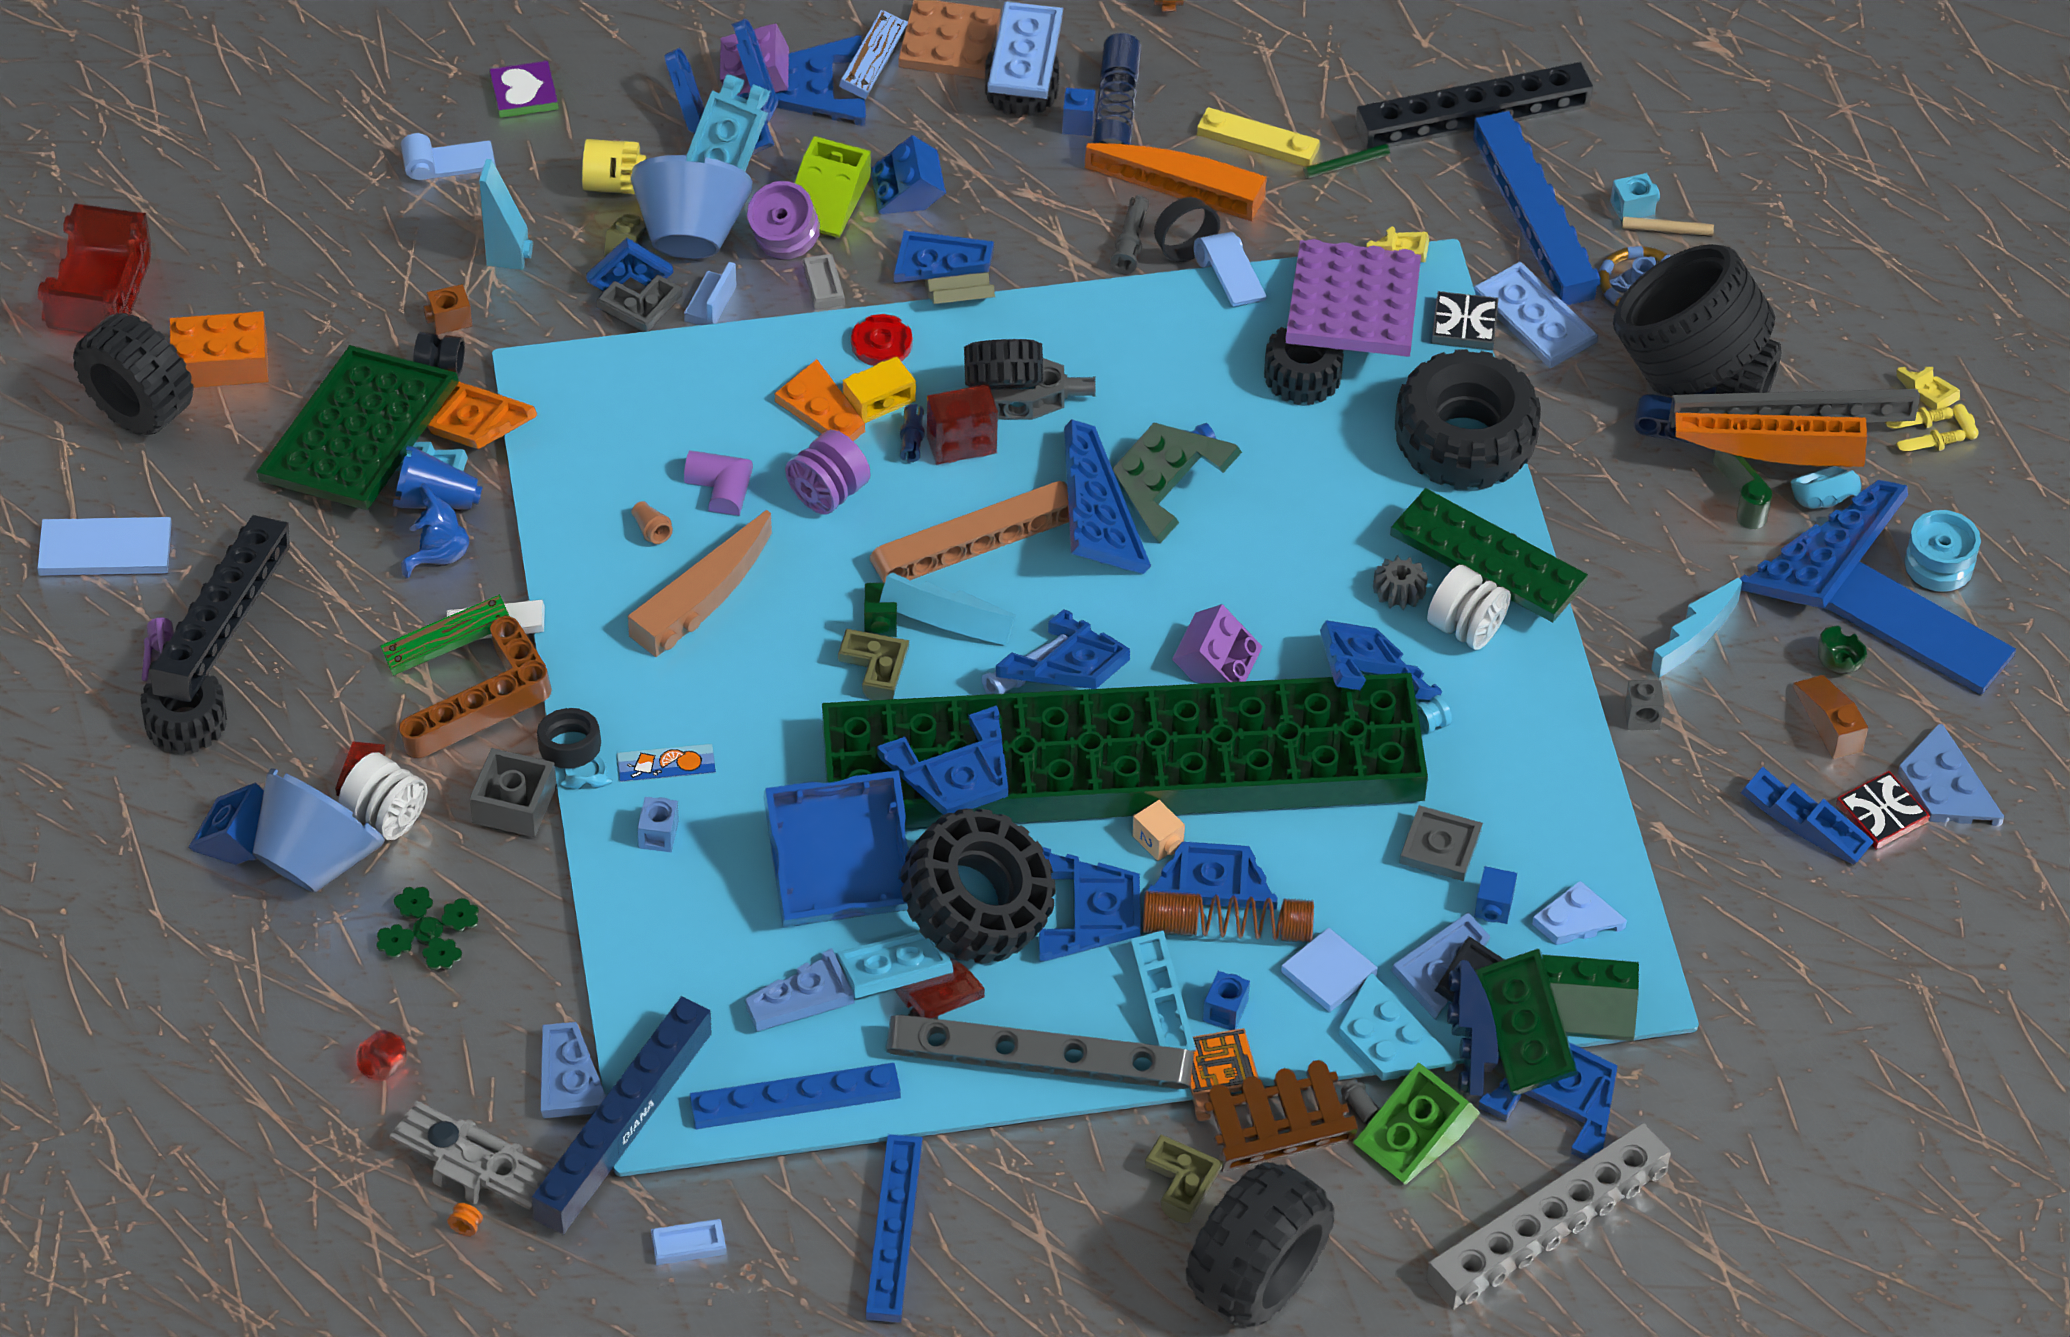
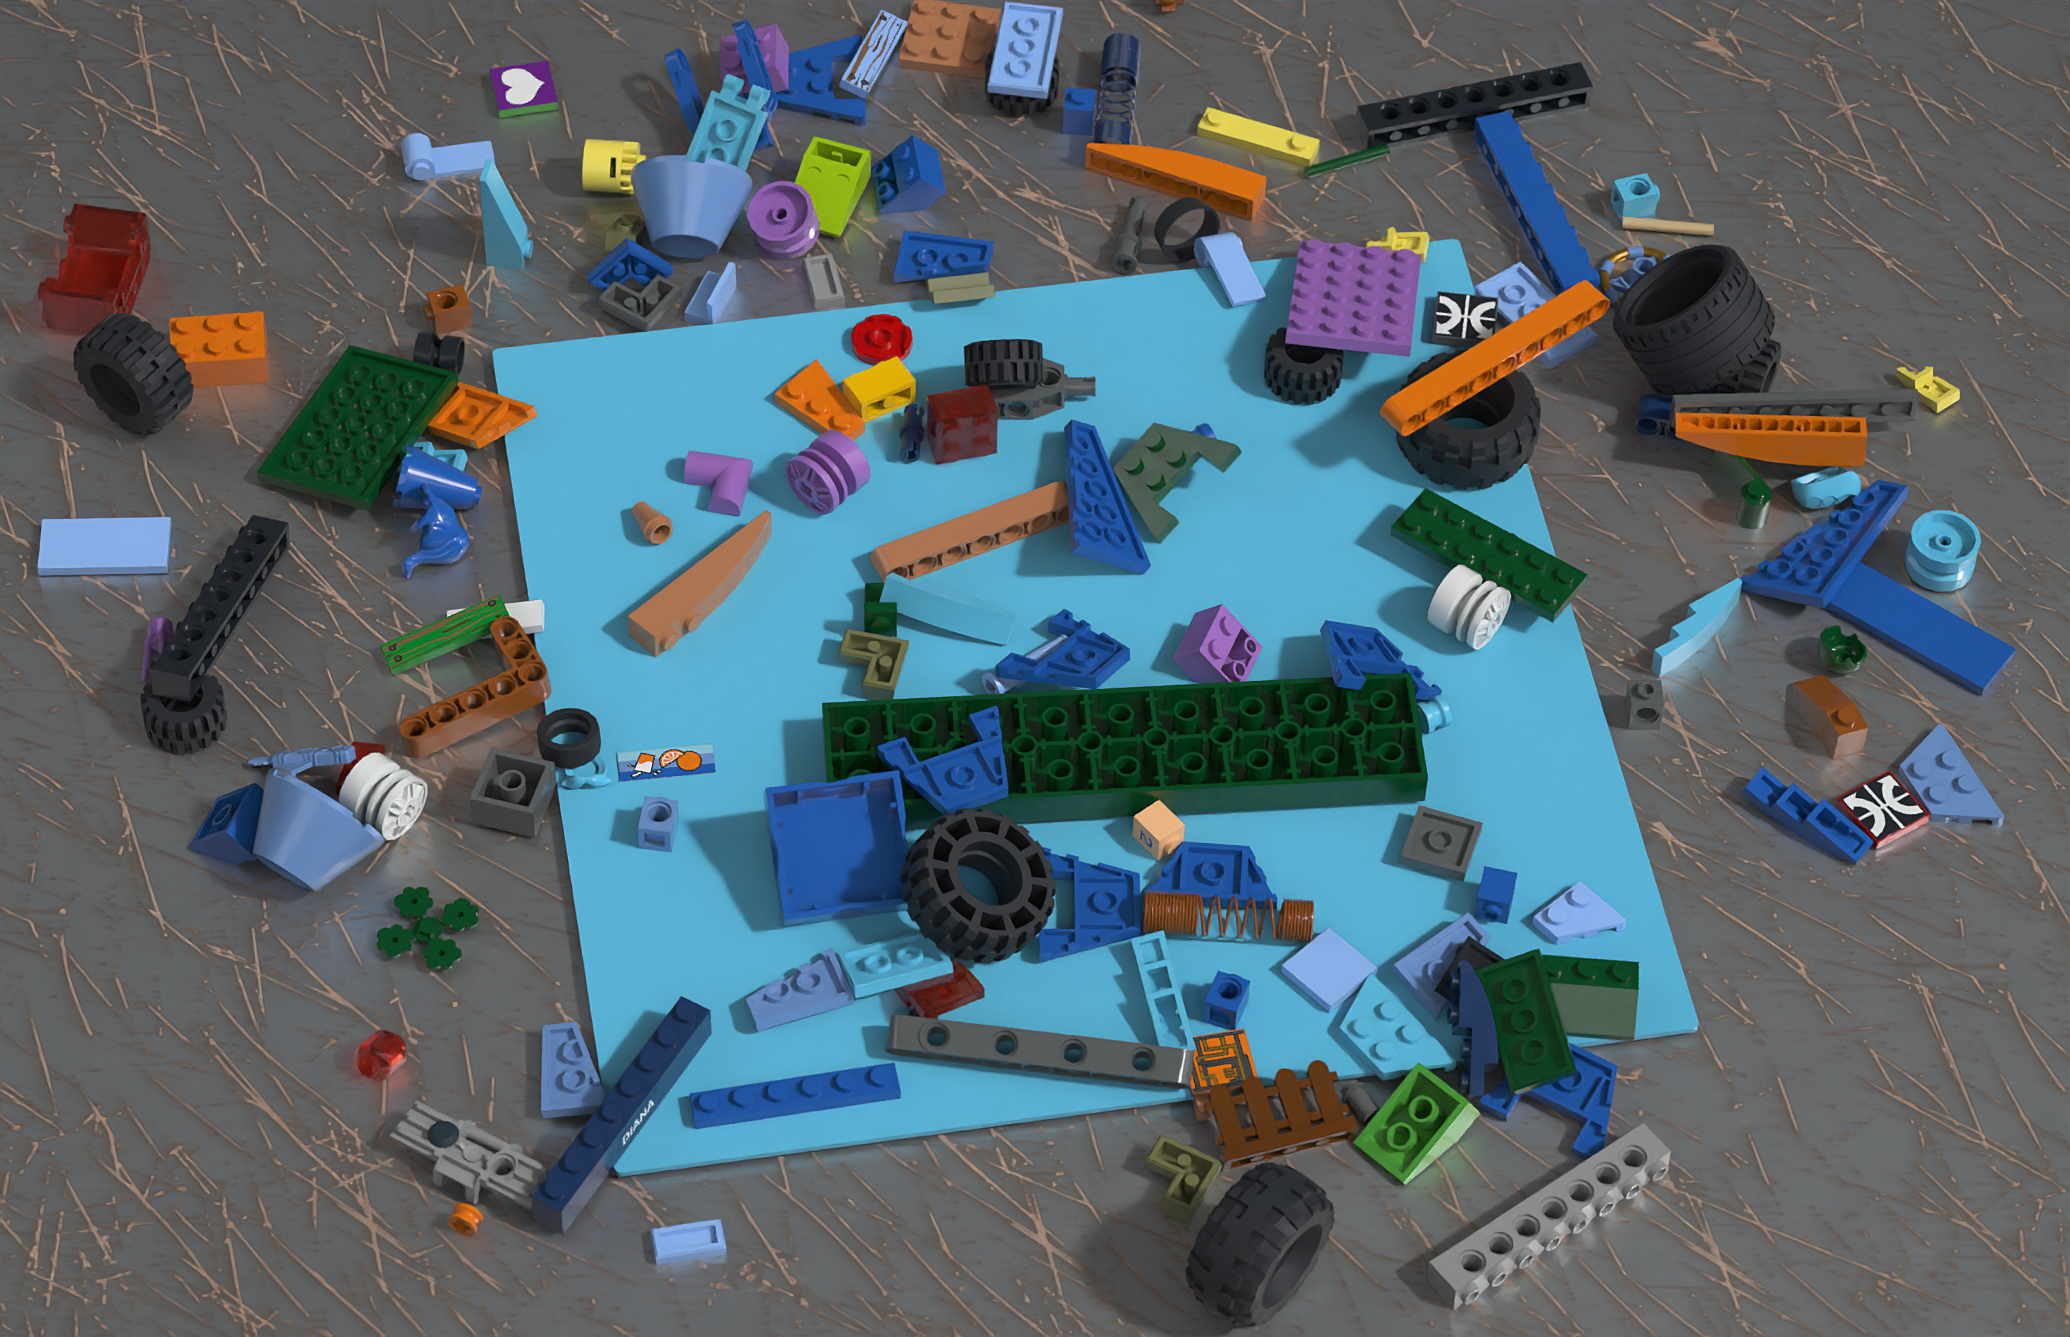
(296, 761): none -> medium blue piece
(894, 1228): blue plate -> none
(1400, 582): dark grey gear -> none
(1494, 358): none -> orange beam
(1964, 419): light yellow piece -> none

